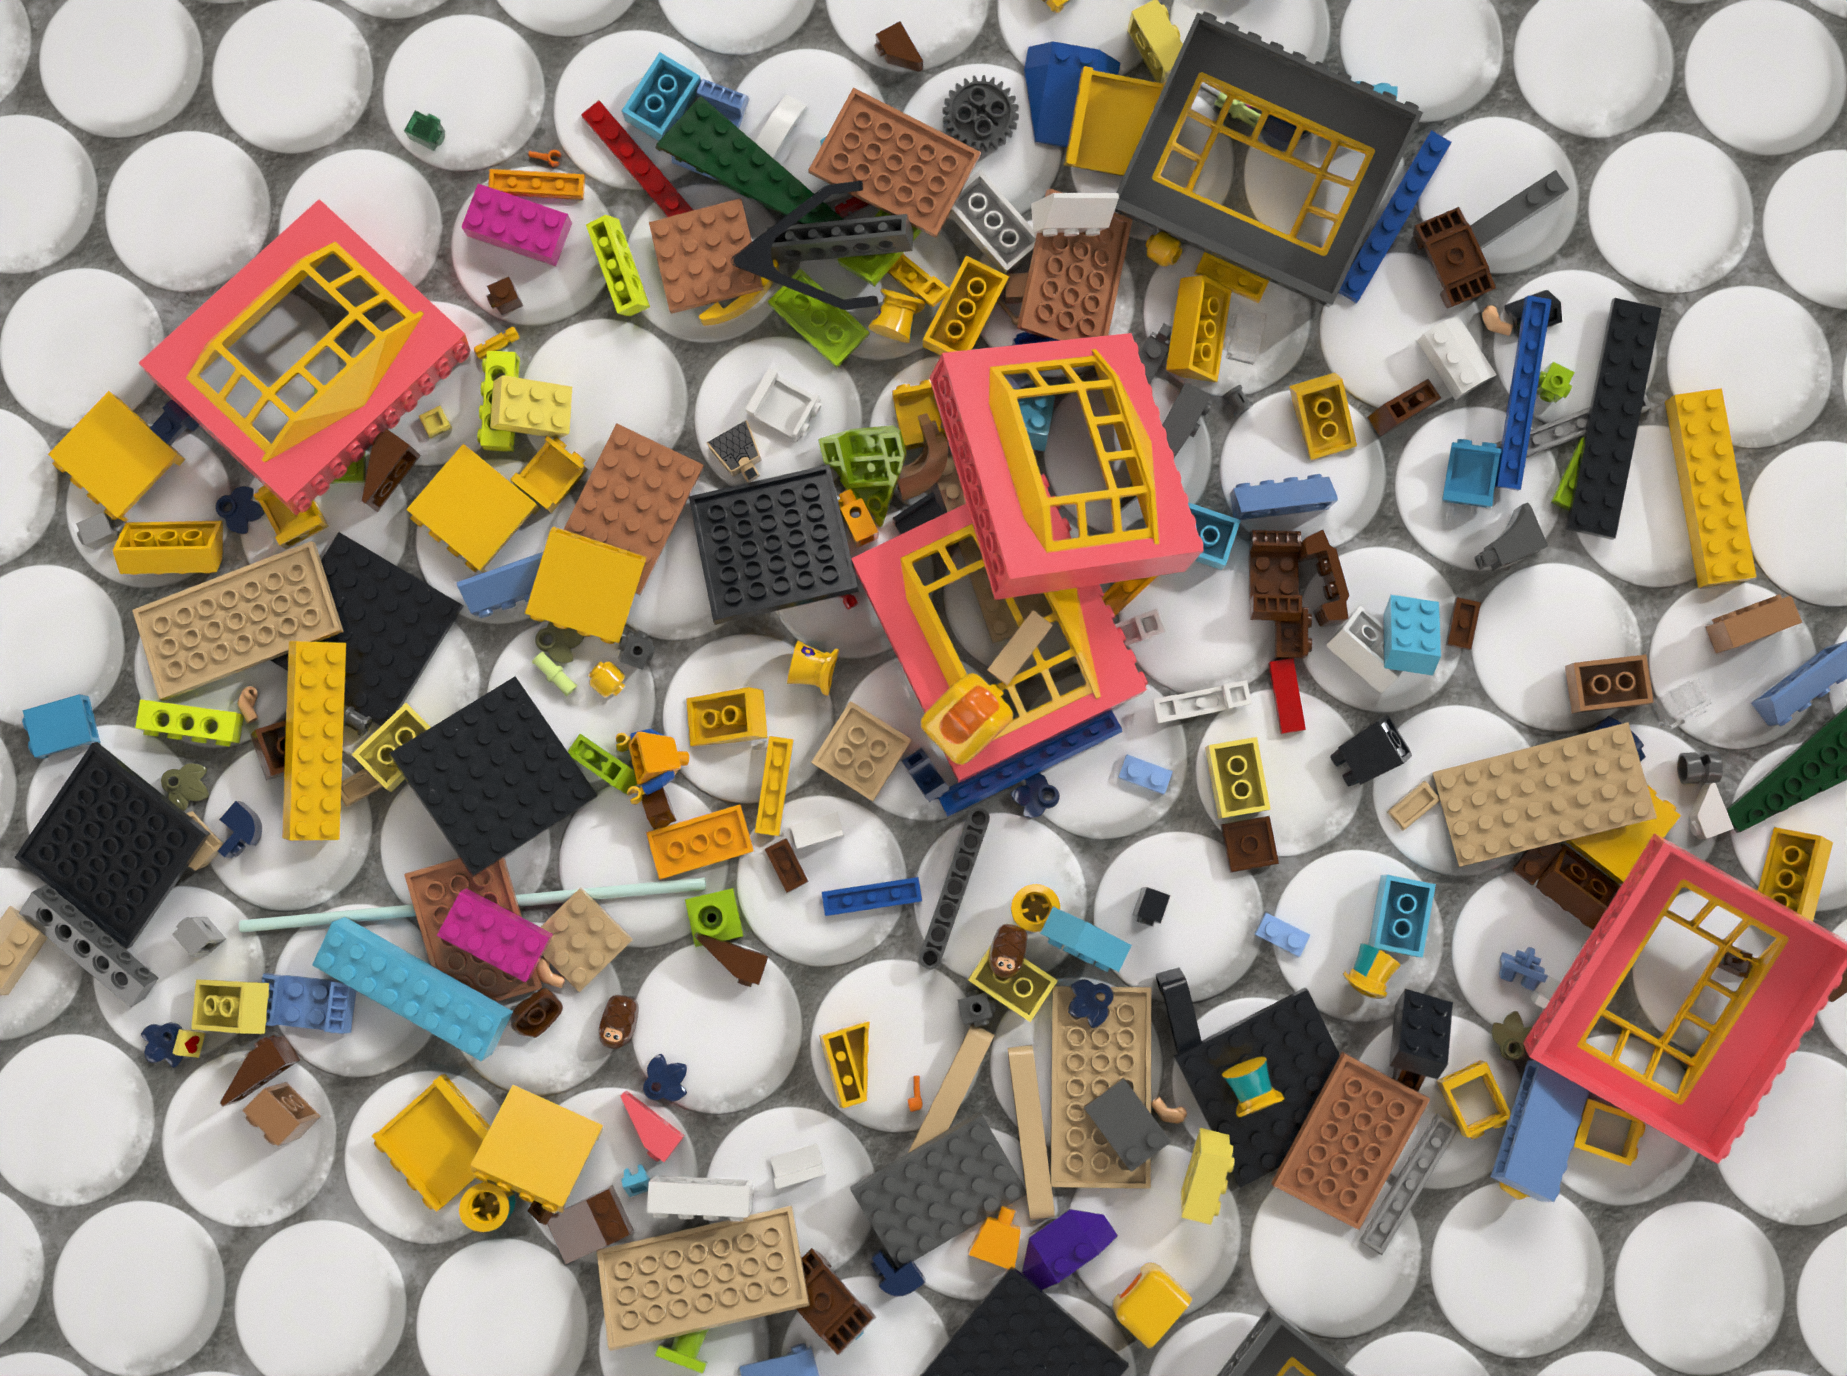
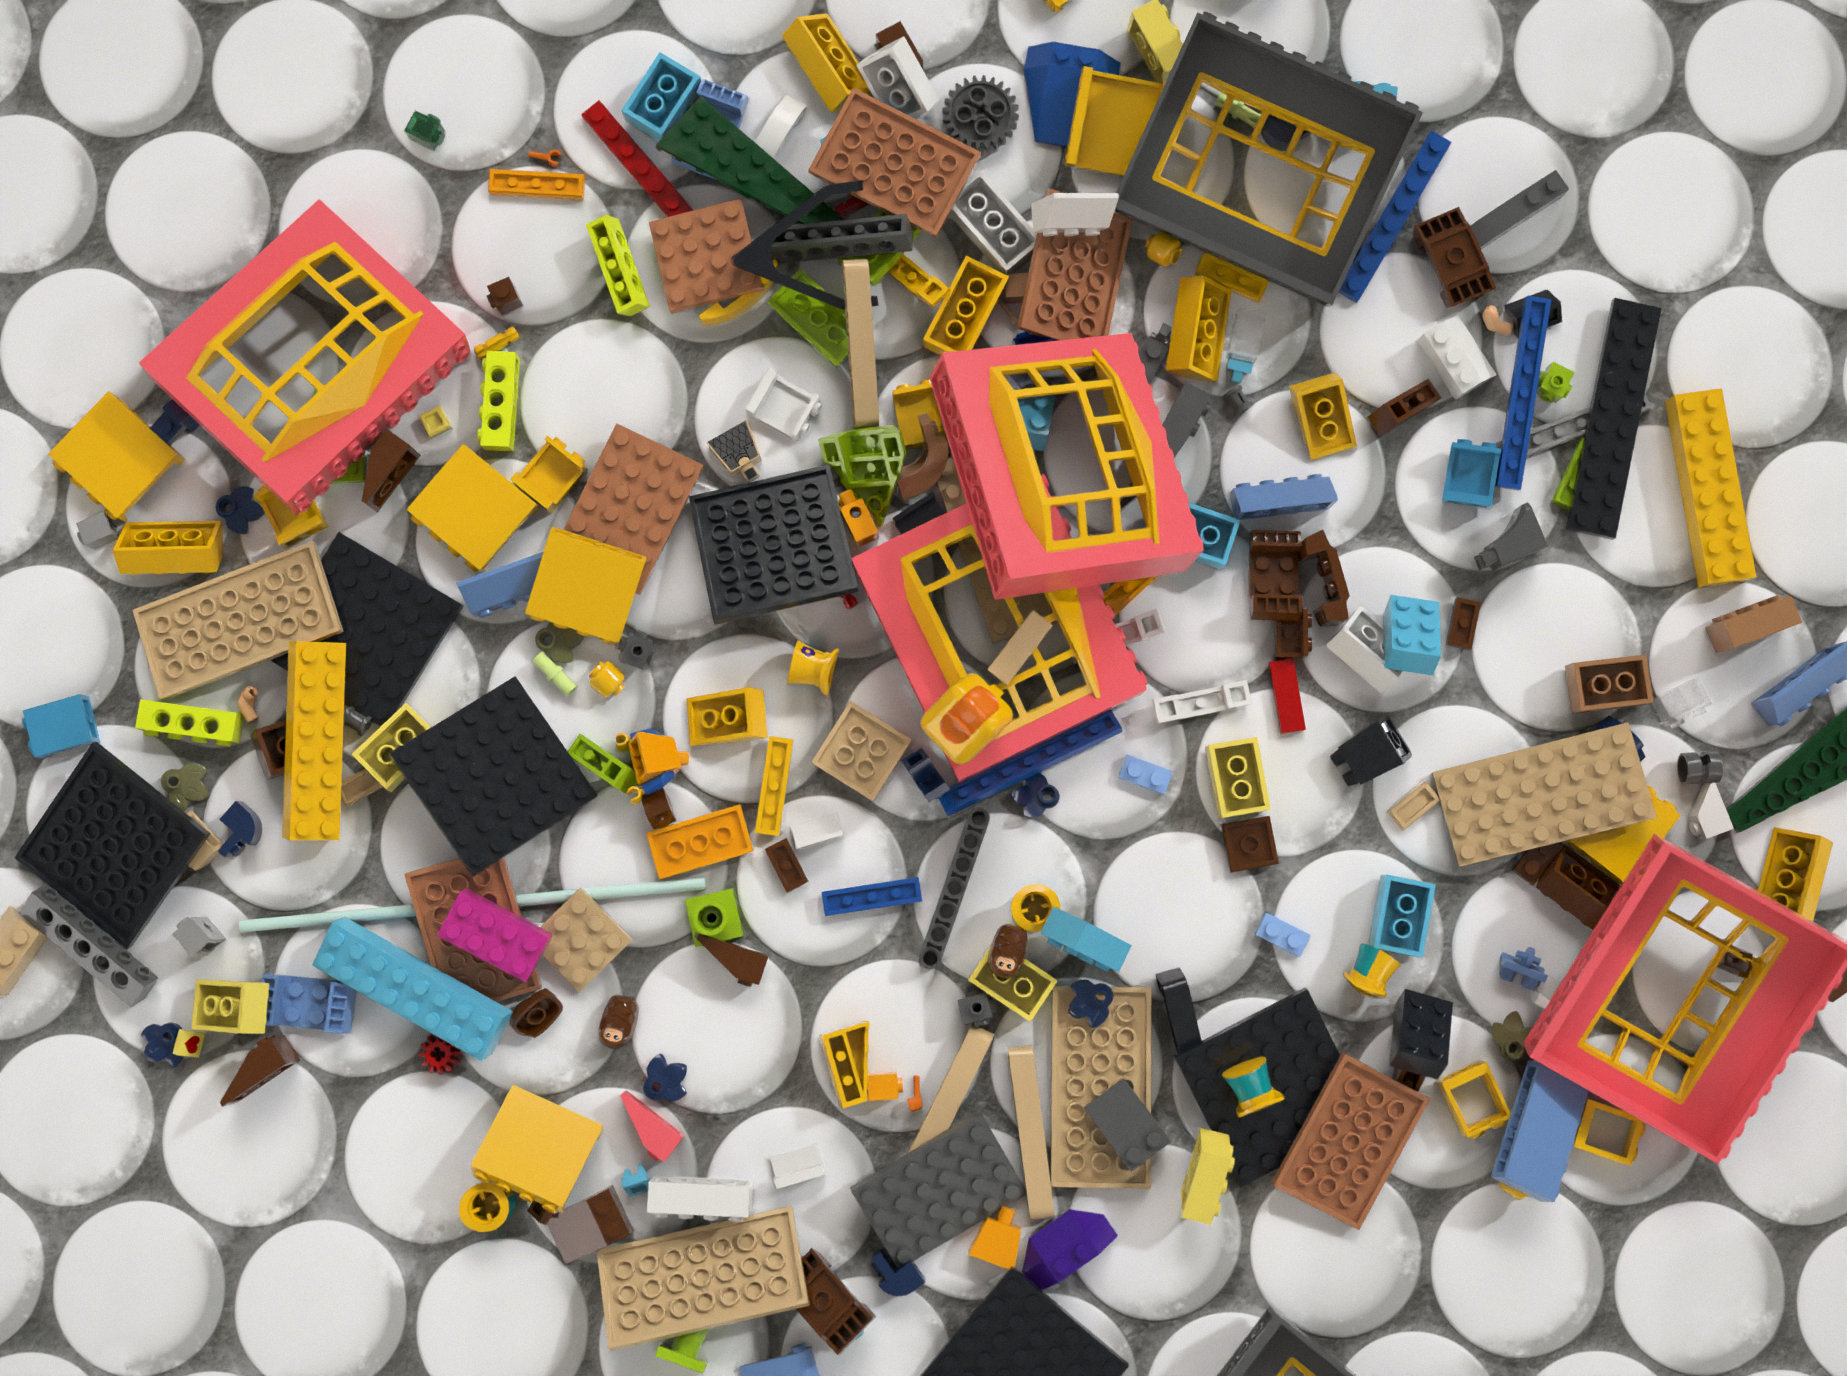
(280, 1114): medium nougat brick -> none
(435, 1060): none -> red gear
(435, 1142): yellow panel -> none
(516, 224): dark pink brick -> none
(531, 407): light yellow brick -> none
(547, 976): light nougat arm -> none
(825, 59): none -> yellow slope
(860, 343): none -> tan beam
(884, 1086): none -> light orange brick
(896, 315): yellow hat -> none
(898, 79): none -> white slope
(1150, 906): black brick -> none
(1151, 1304): yellow piece -> none
(1166, 1114): light nougat arm -> none
(1238, 369): none -> medium azure tile
(1409, 1184): light grey tile -> none

